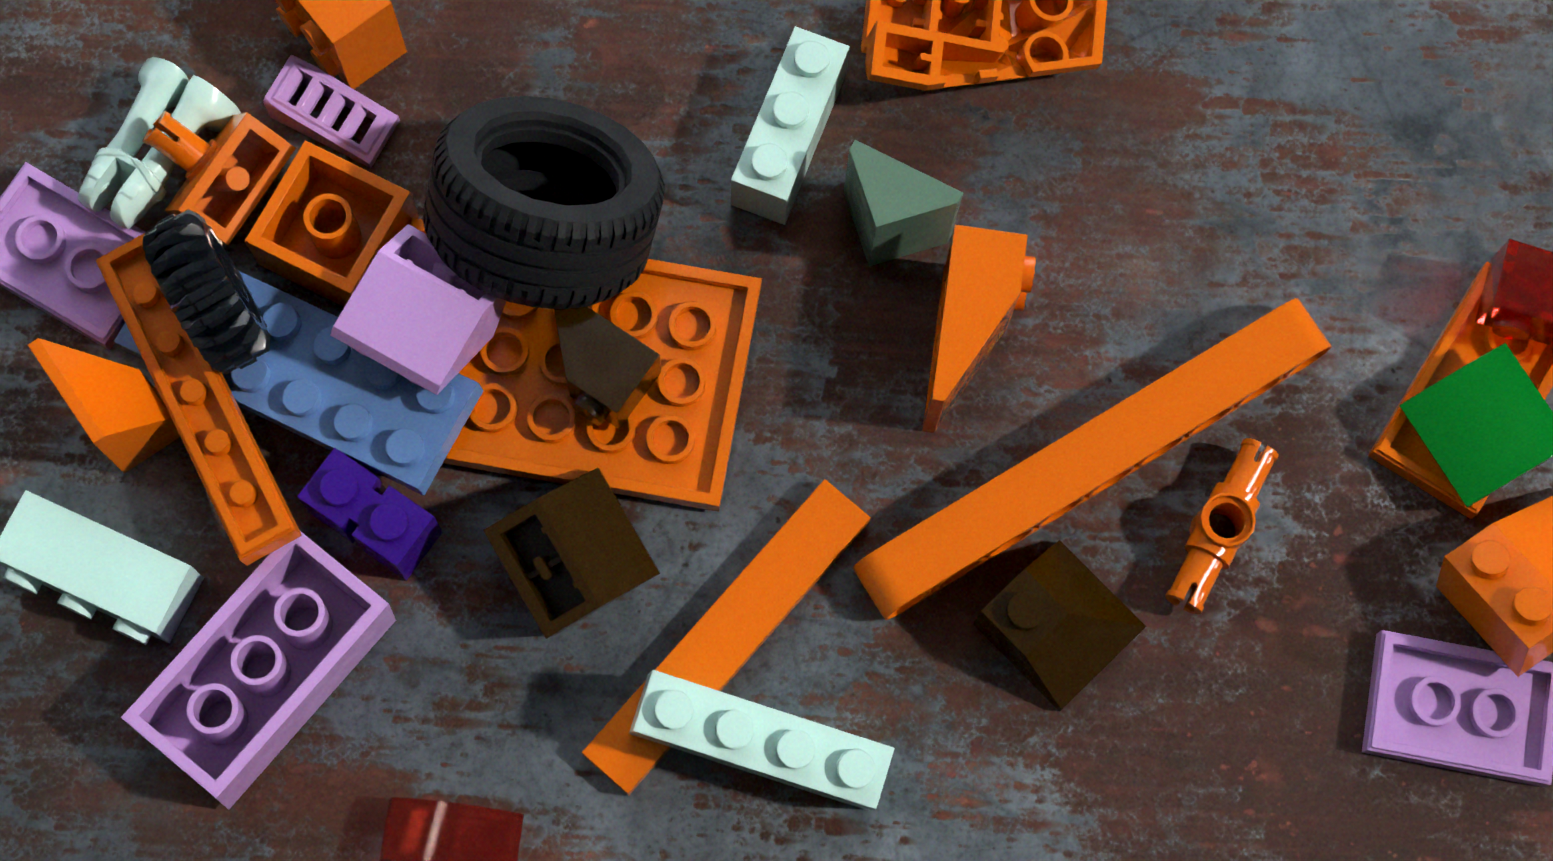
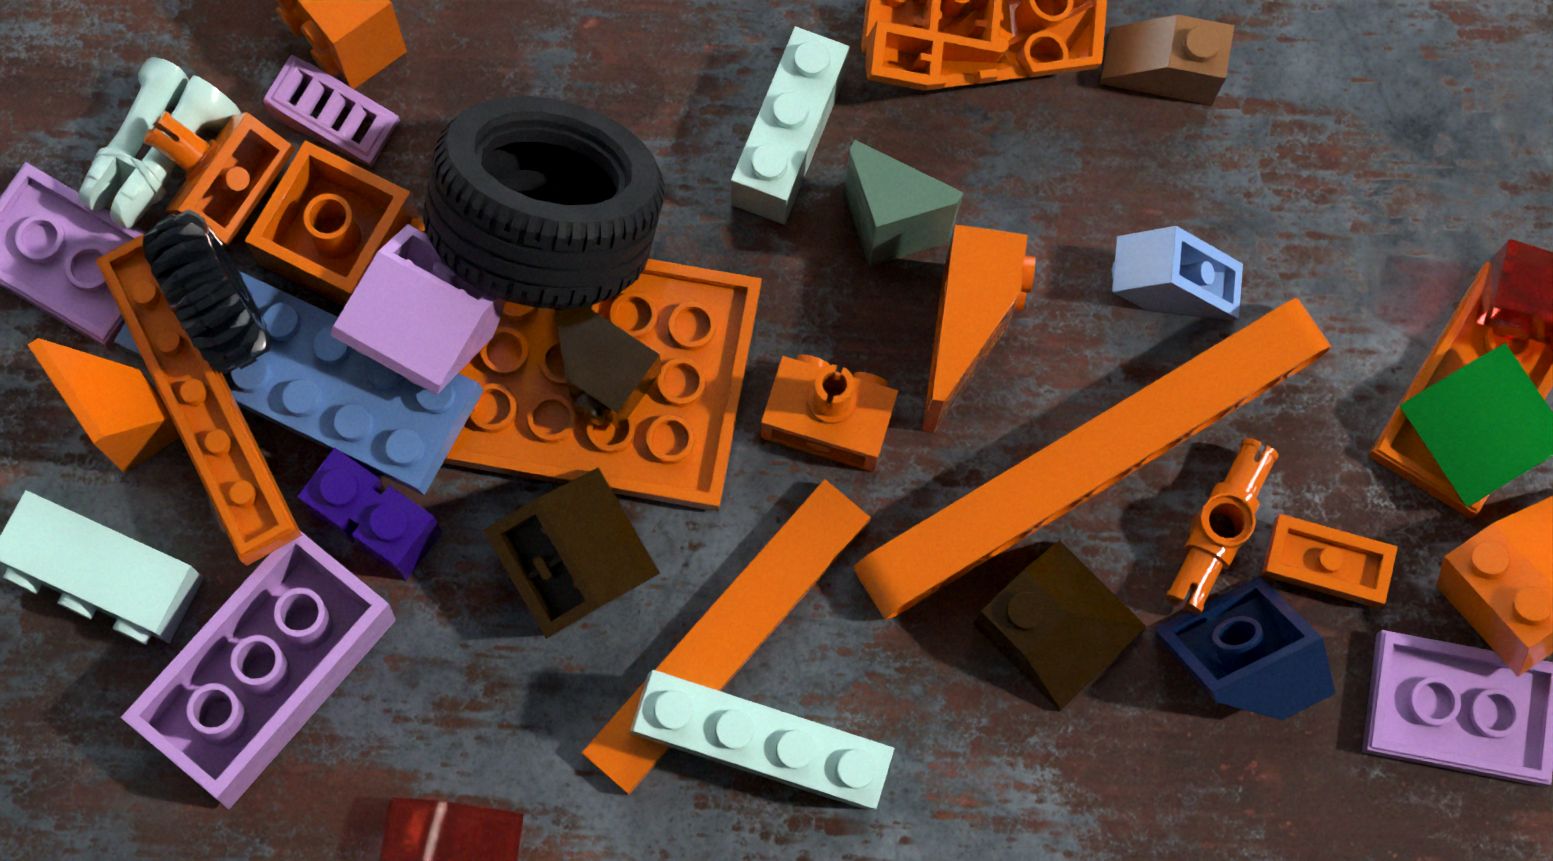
(829, 411): none -> orange brick
(1169, 57): none -> medium nougat slope
(1177, 274): none -> light blue slope
(1252, 652): none -> dark blue slope
(1329, 561): none -> orange plate

